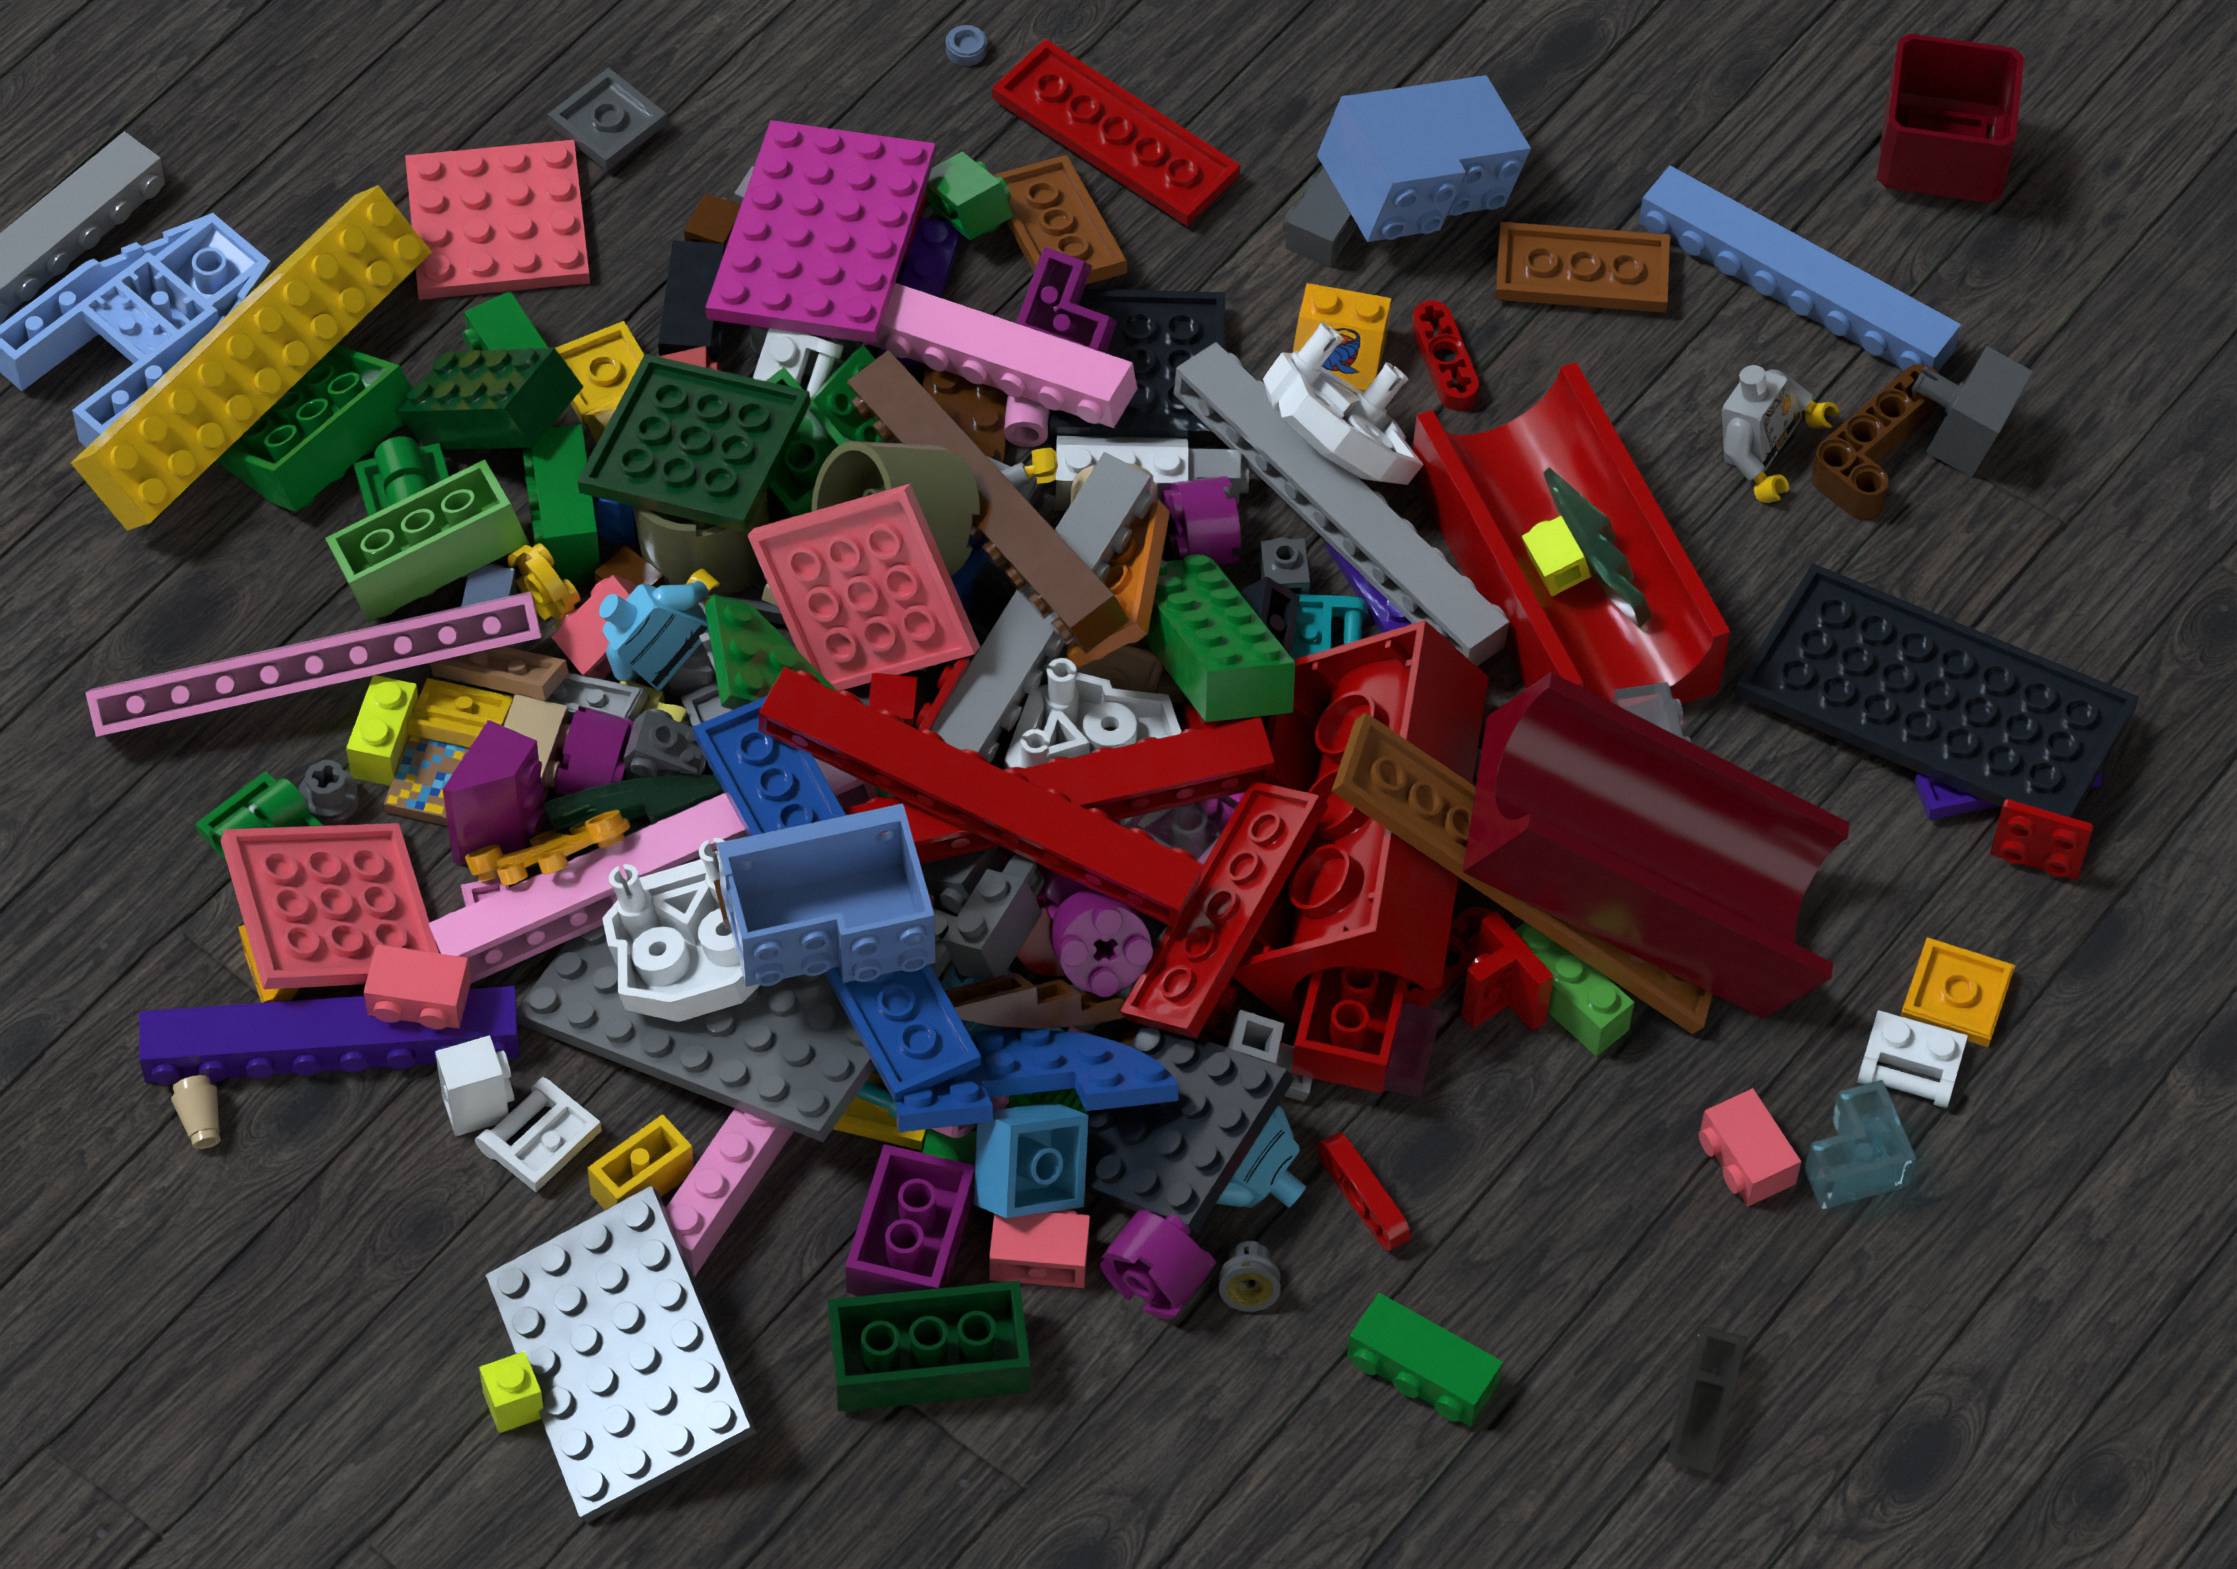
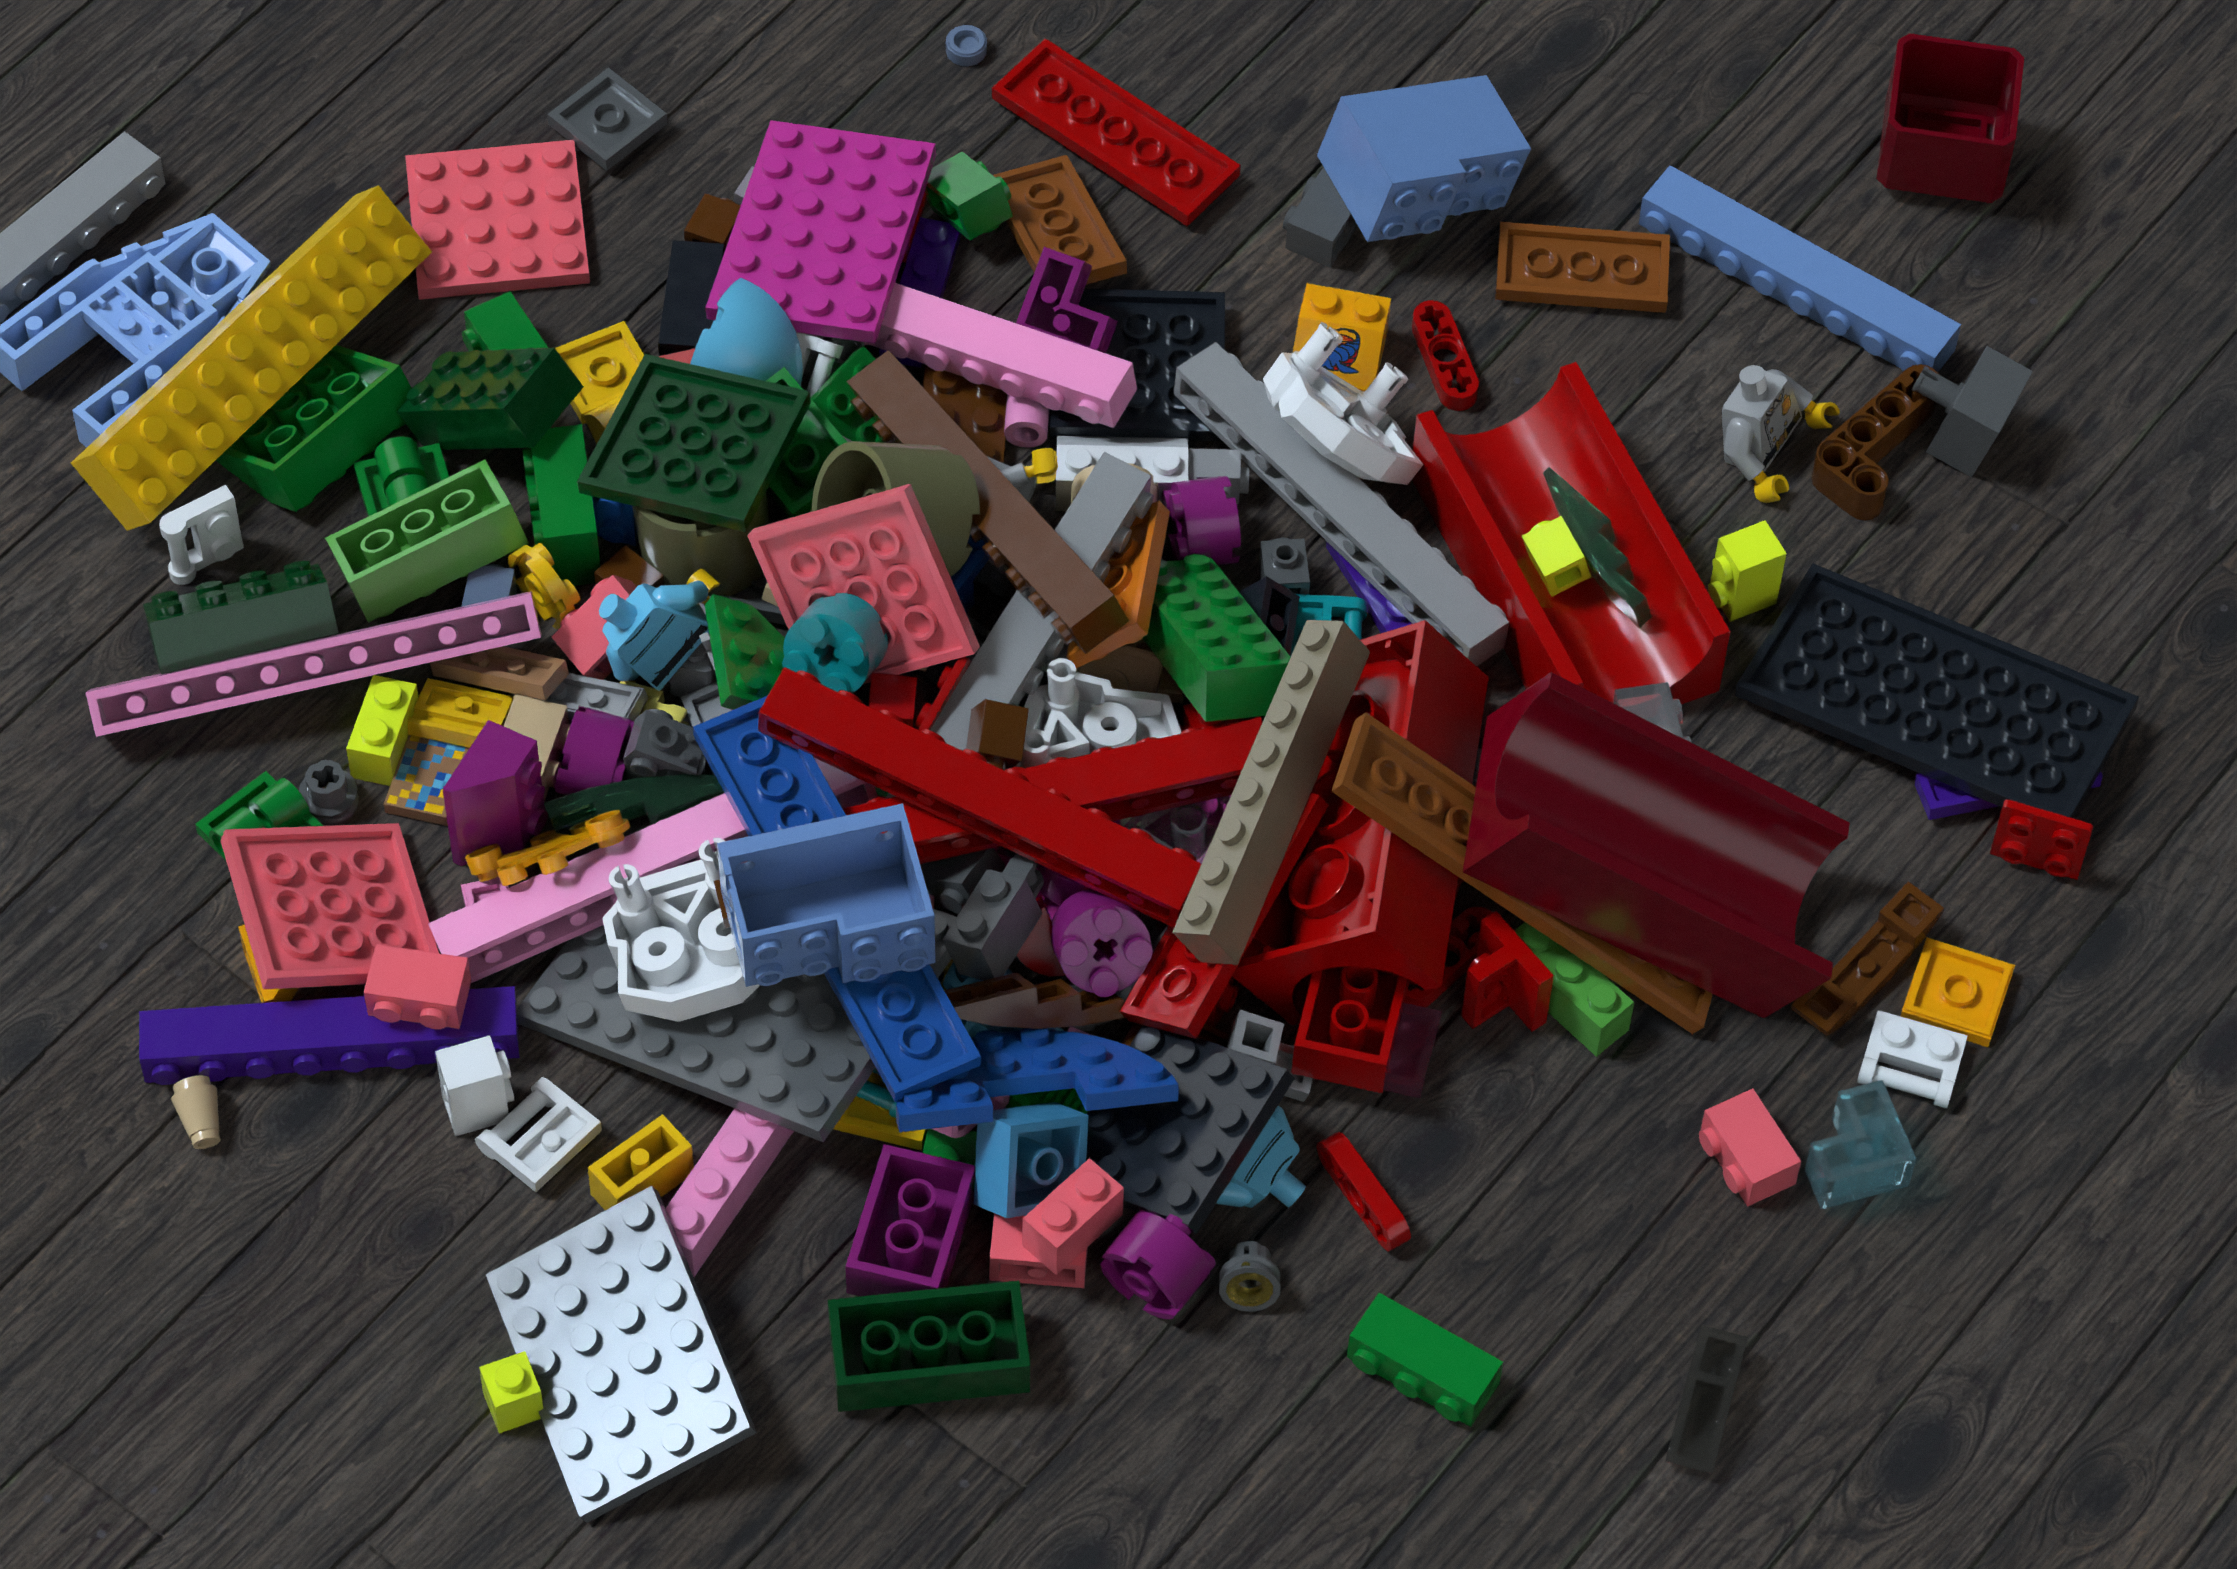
(213, 529): none -> white plate
(240, 616): none -> dark green brick
(749, 336): none -> medium azure brick
(836, 642): none -> teal brick
(998, 732): none -> reddish brown brick
(1072, 1216): none -> coral brick
(1271, 792): none -> dark tan brick
(1747, 571): none -> neon yellow brick
(1871, 960): none -> reddish brown slope

